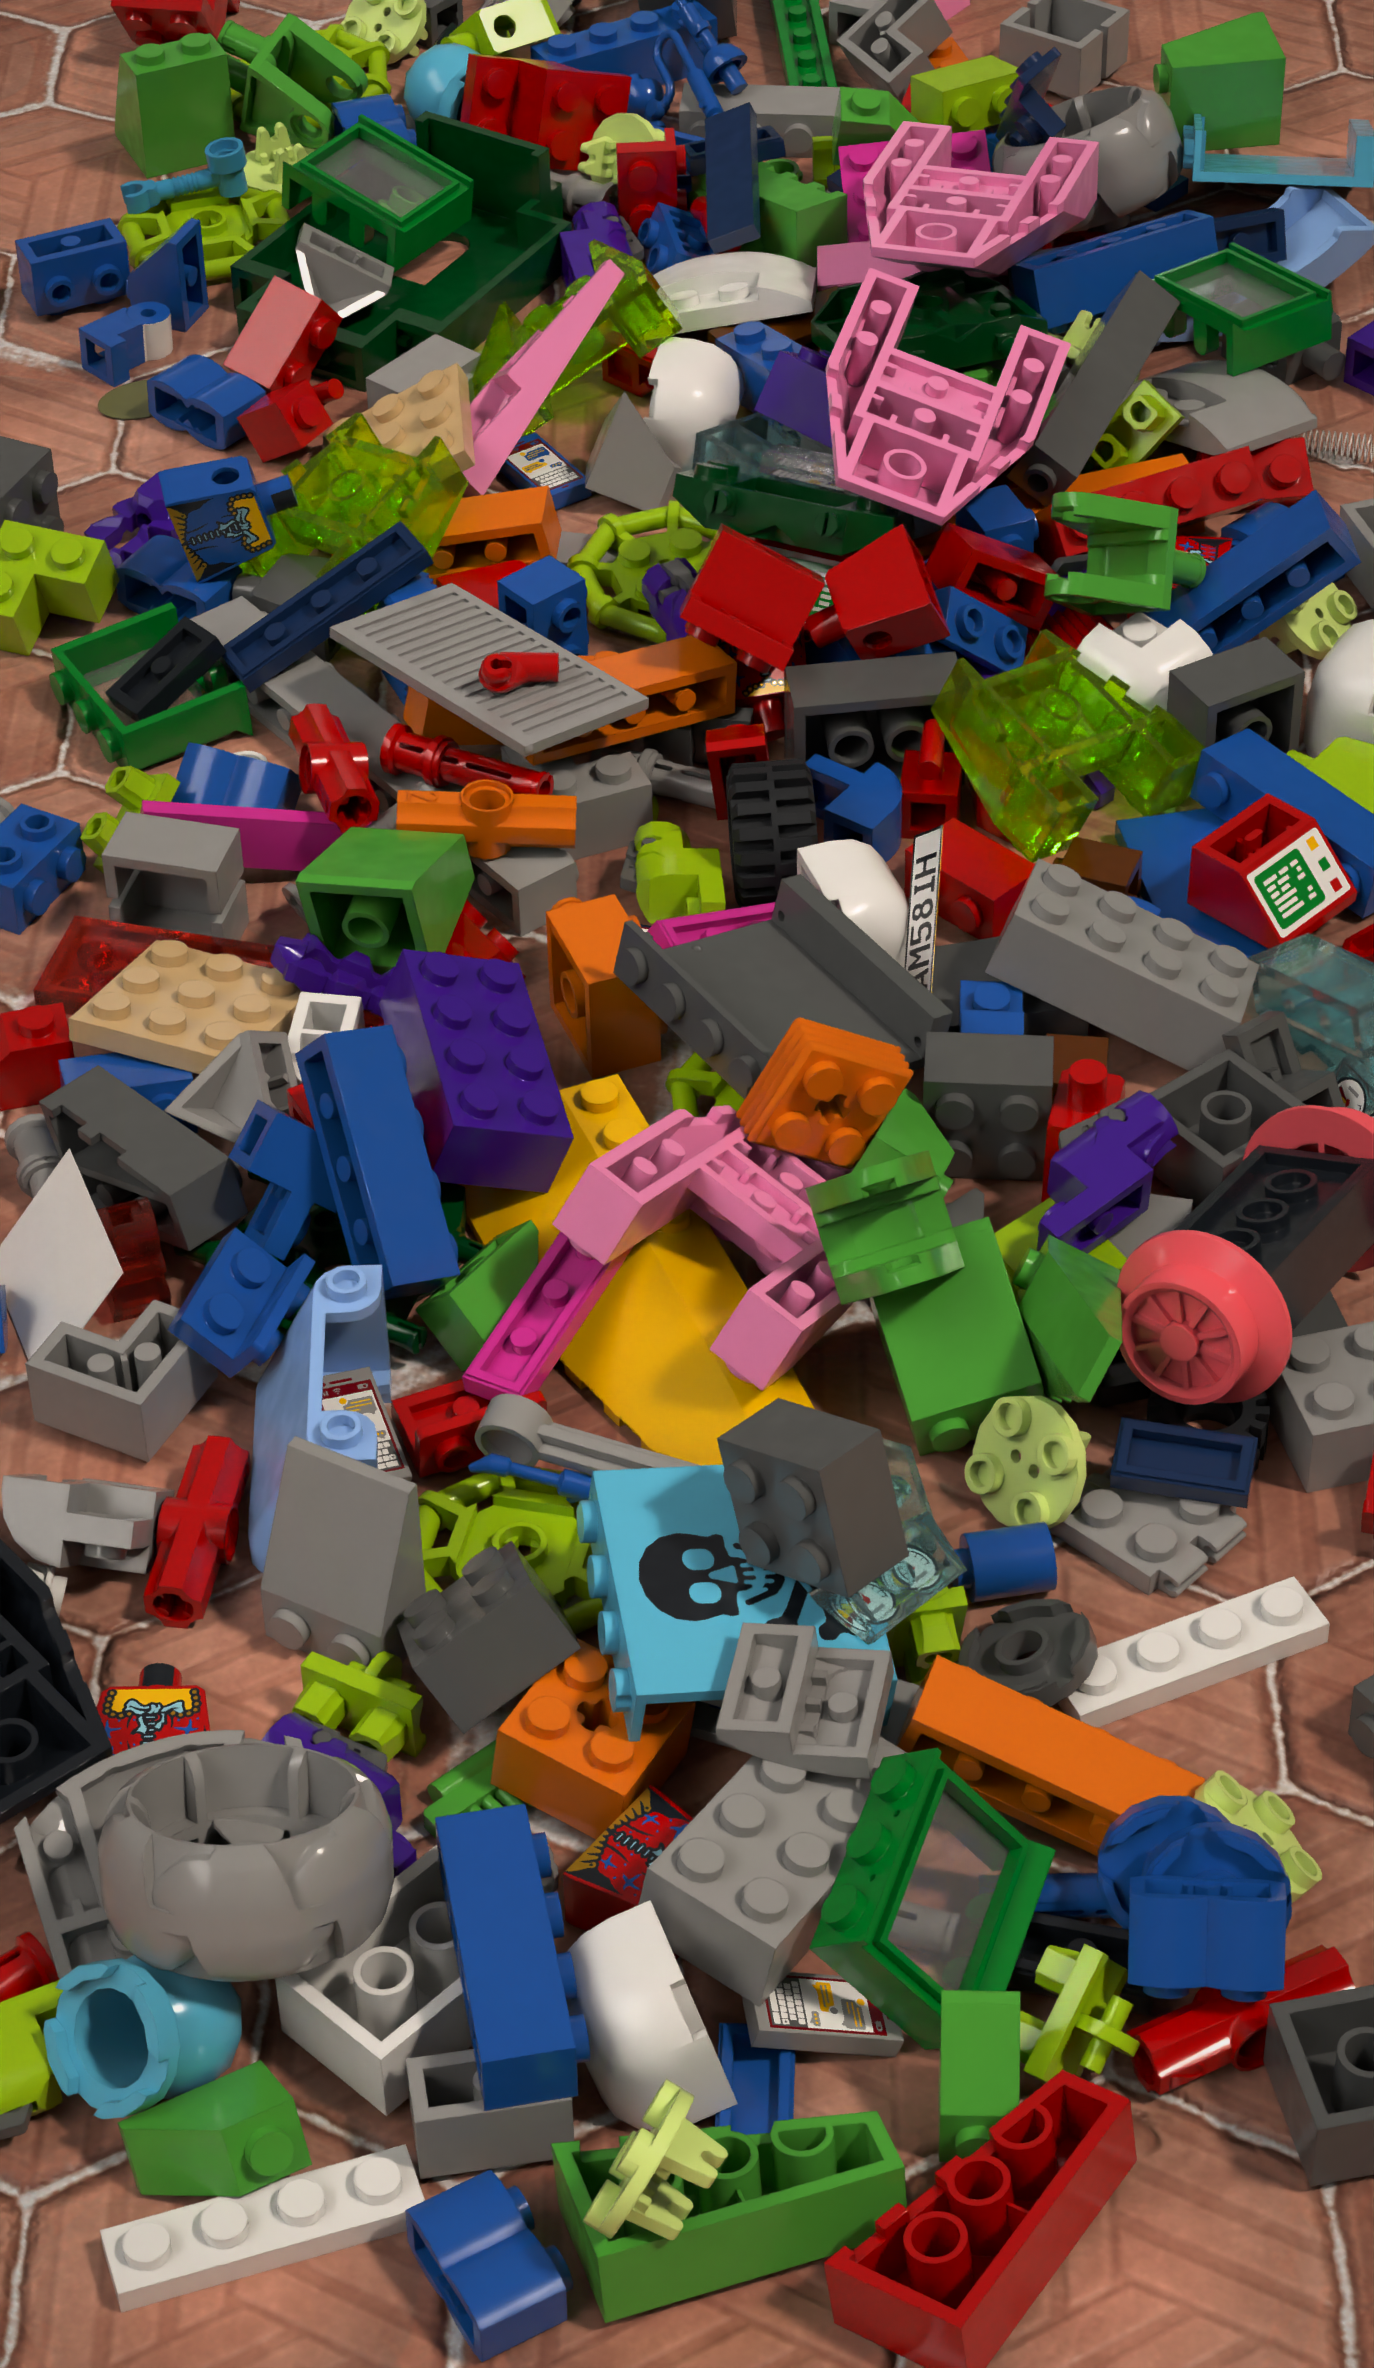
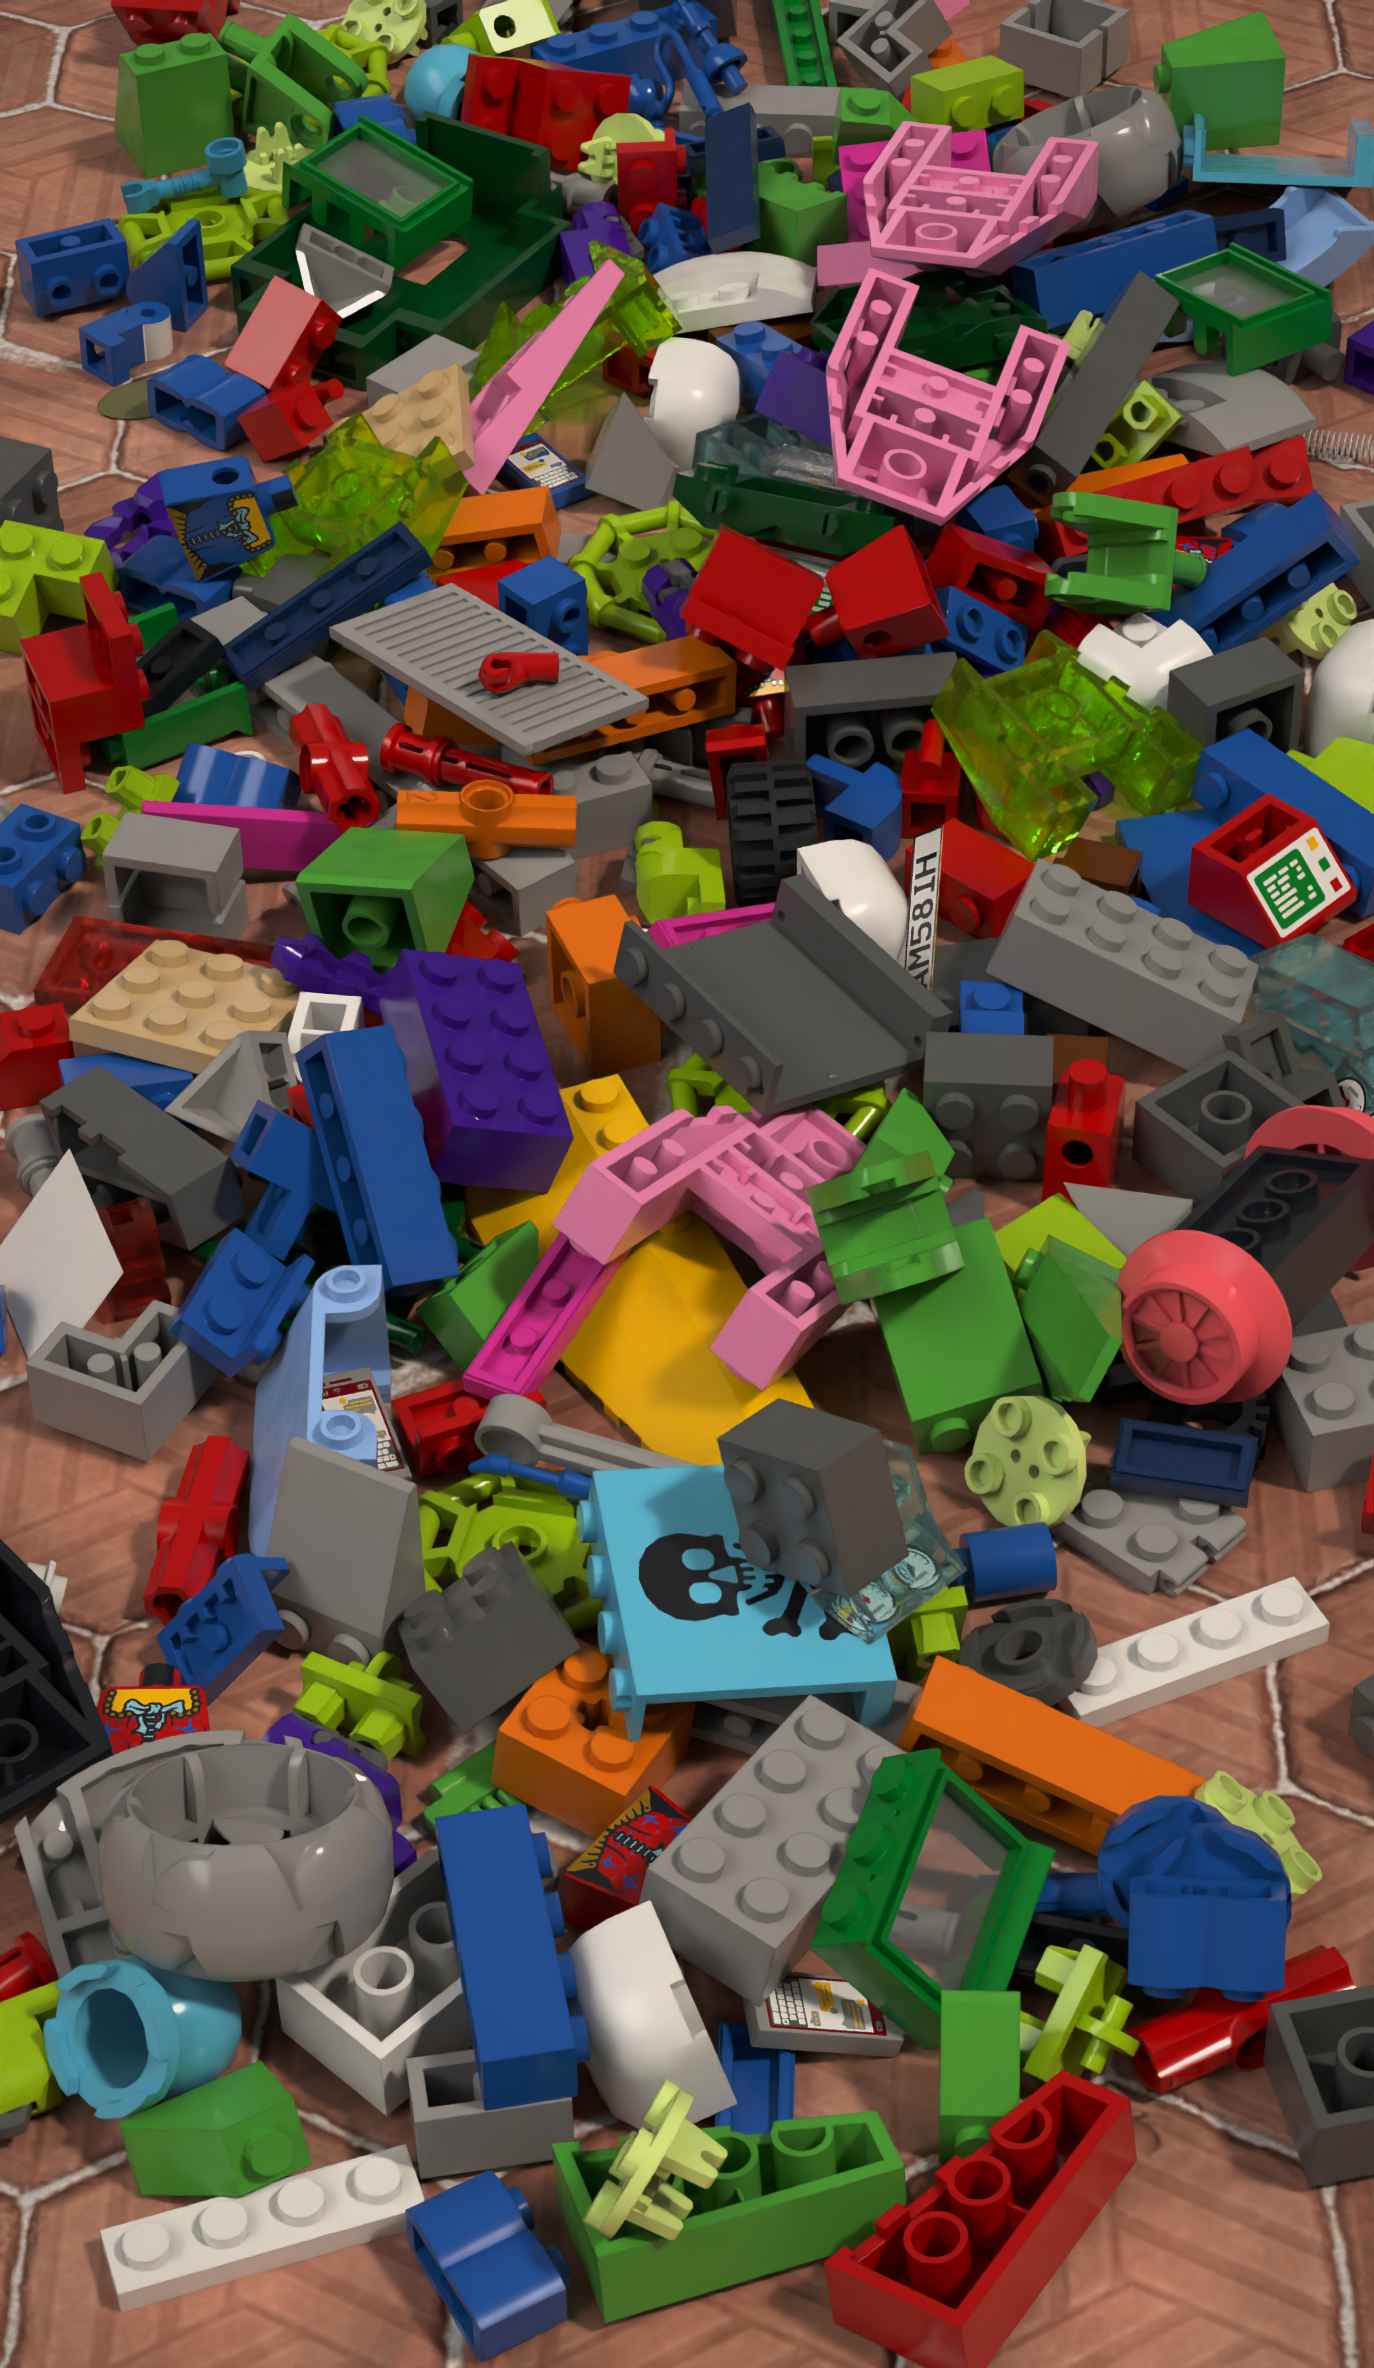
(84, 1521): light grey brick -> none
(85, 681): none -> red bracket
(225, 1623): none -> blue bracket
(805, 1701): light grey slope -> none
(824, 1093): orange brick -> none
(1027, 113): dark blue bracket -> none
(1105, 1171): dark purple plate -> none

